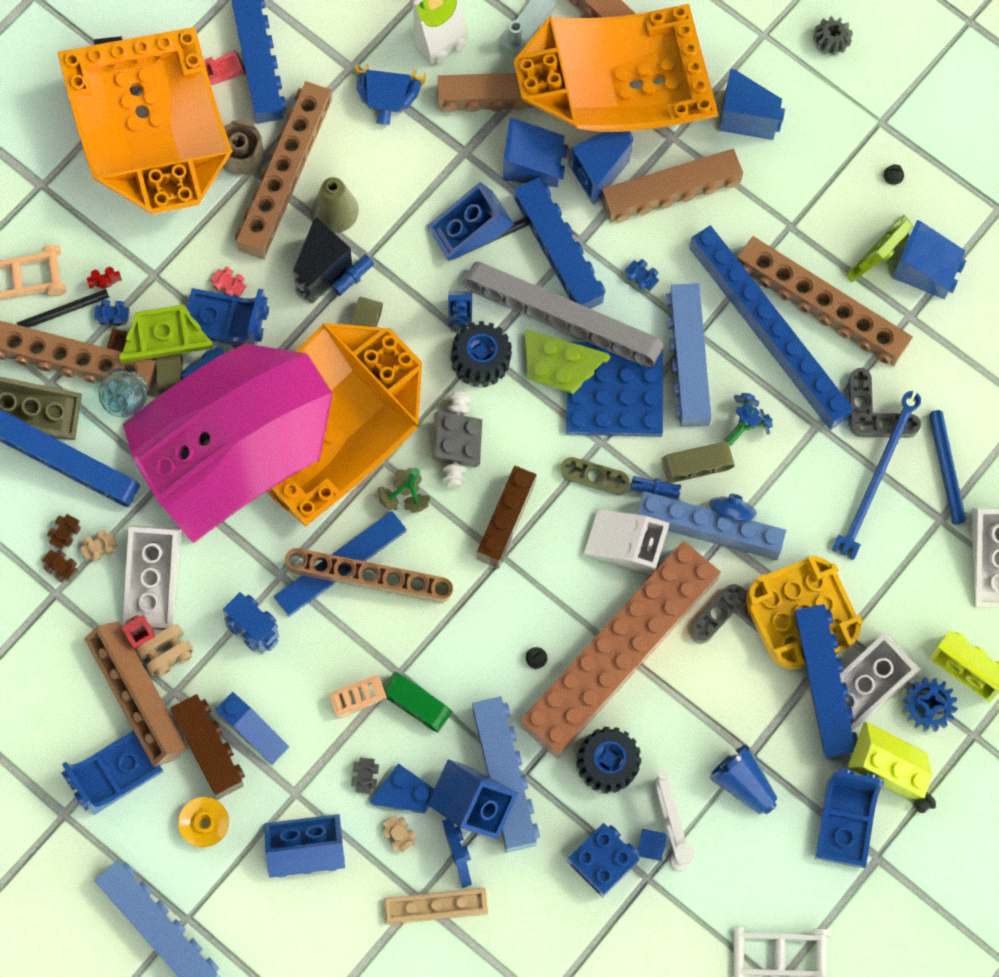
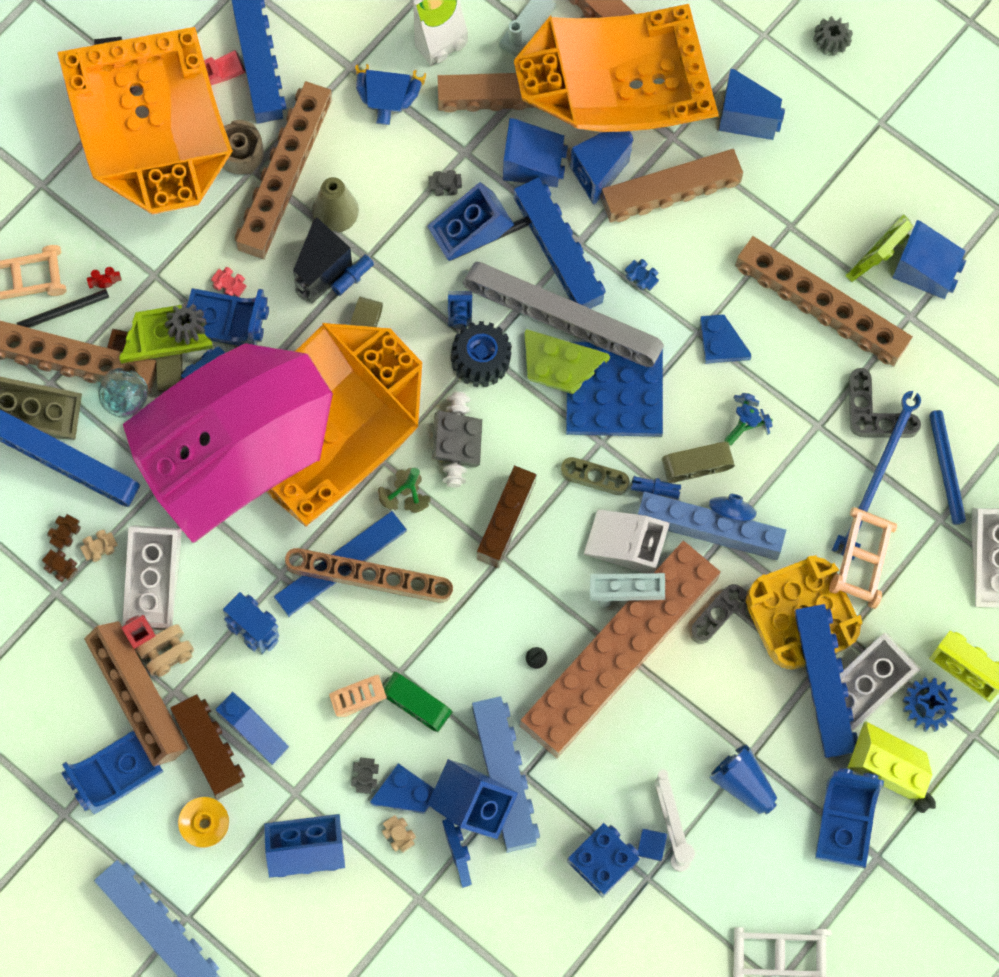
(114, 314): blue piece -> none
(182, 316): none -> dark grey gear
(436, 906): tan tile -> none
(443, 181): none -> dark grey piece
(608, 760): black wheel -> none
(626, 587): none -> light aqua piece
(689, 355): medium blue brick -> none
(721, 341): none -> blue wing
(770, 327): blue brick -> none
(838, 581): none -> light nougat piece
(894, 174): black piece -> none

